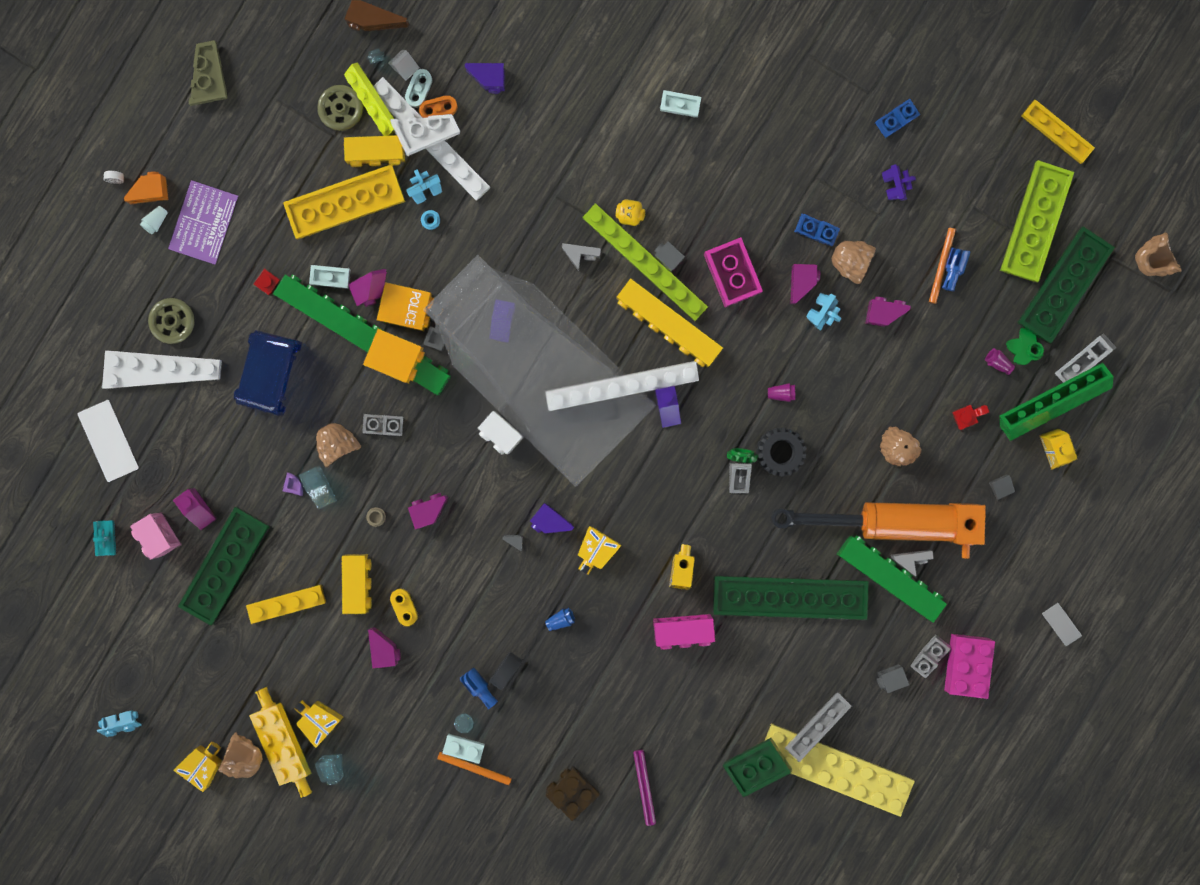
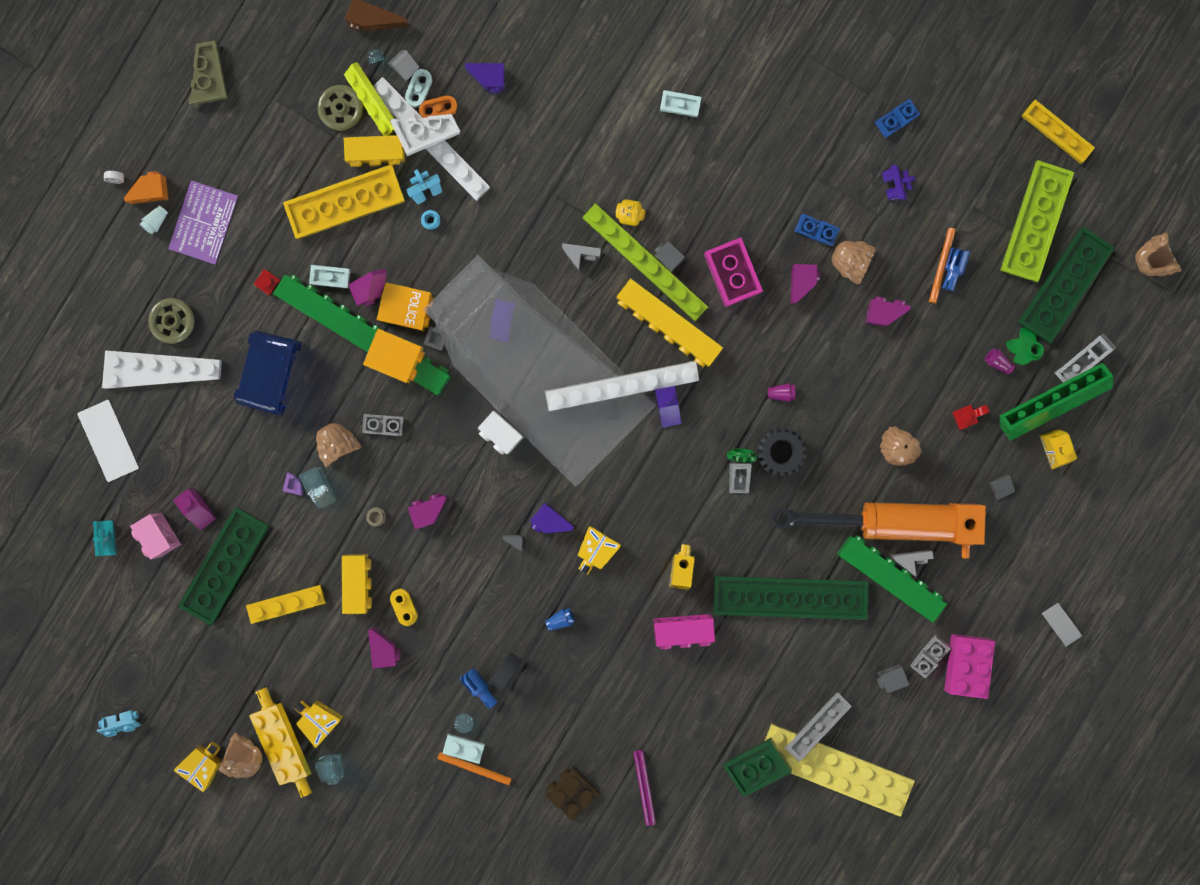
(828, 304): medium azure hips -> none

